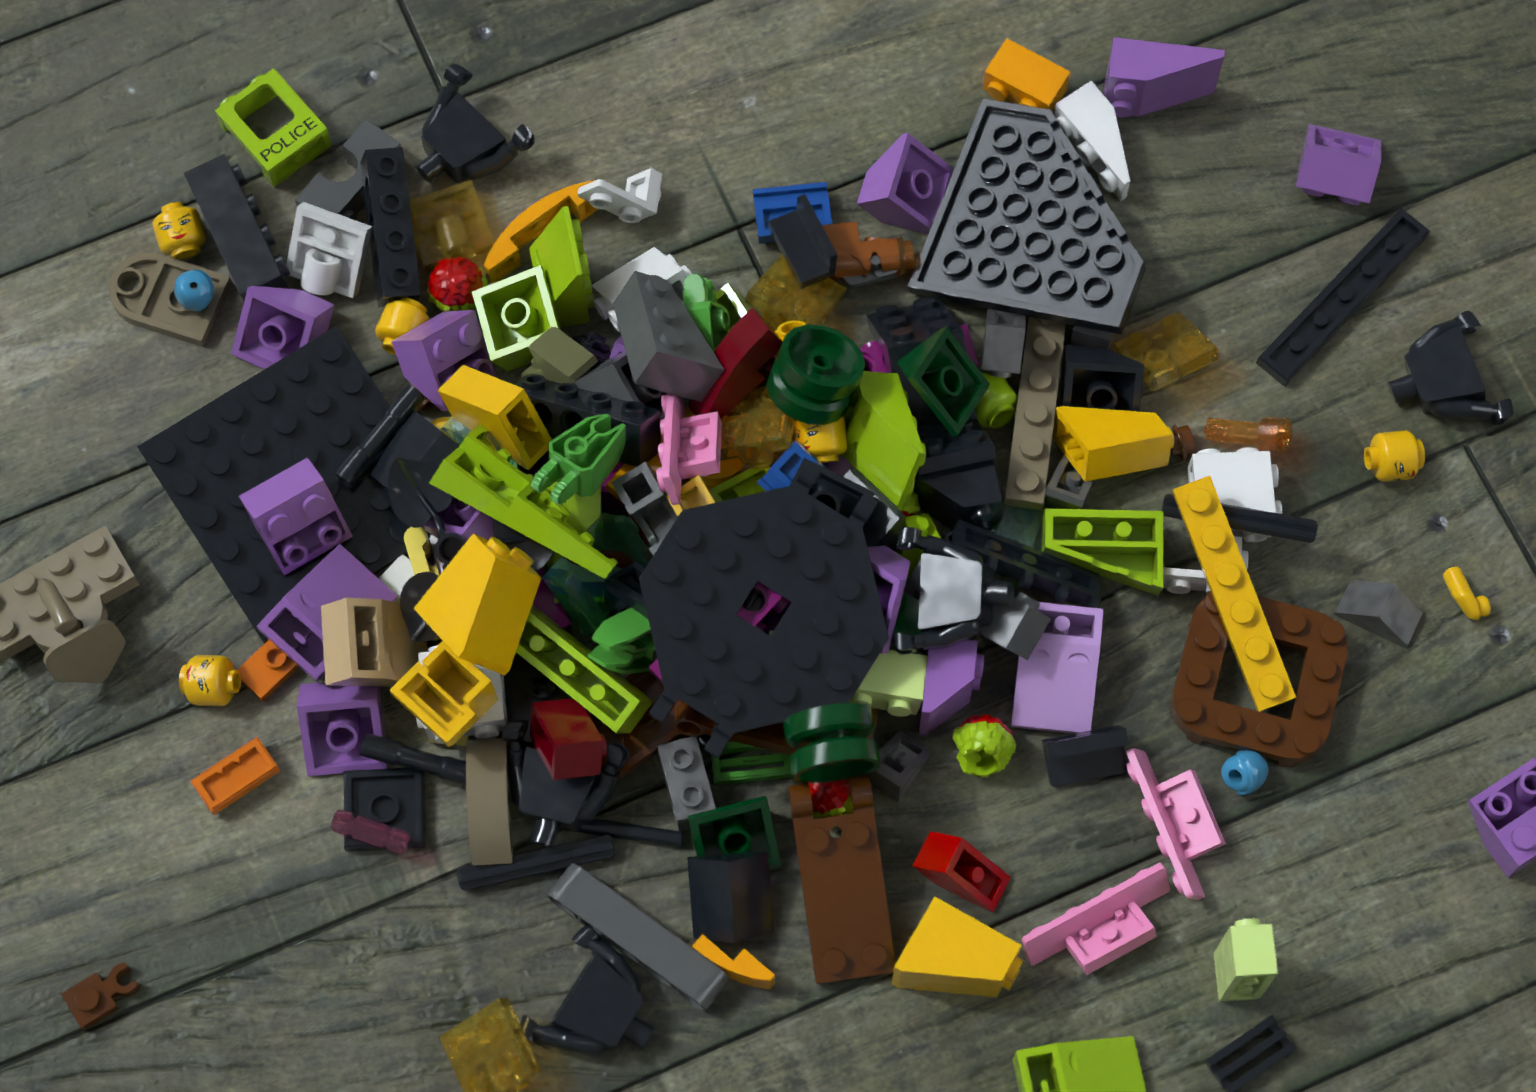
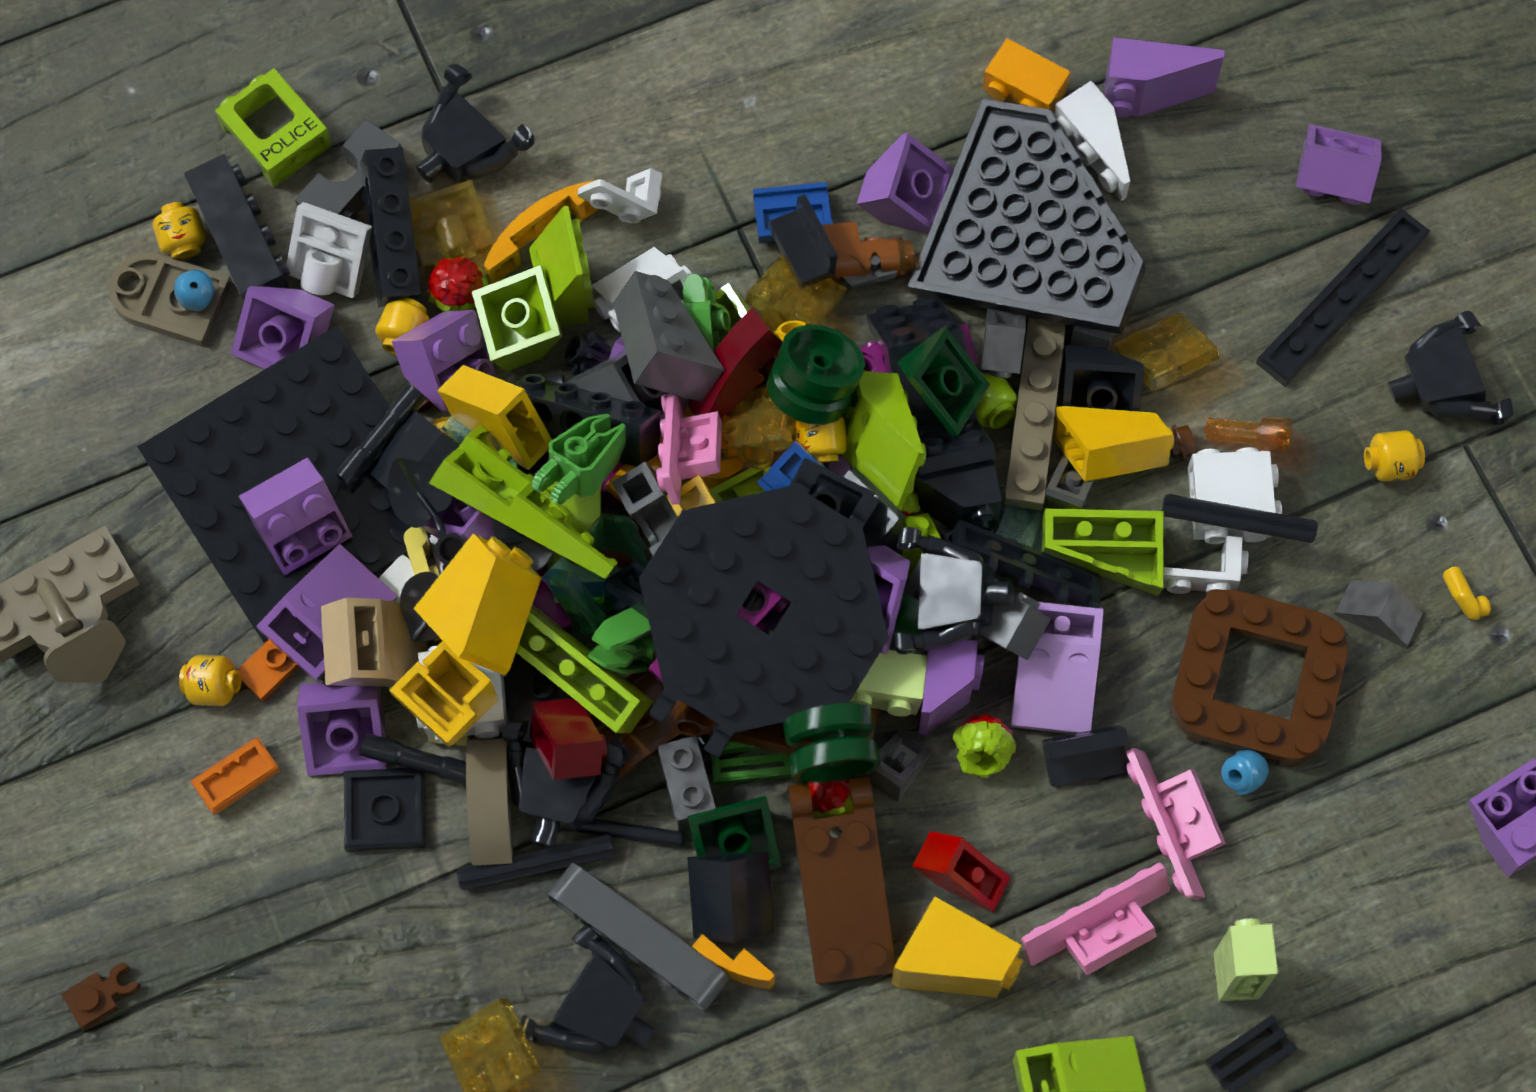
(370, 831): clear pink axle -> none
(559, 357): olive slope -> none
(1233, 593): yellow plate -> none

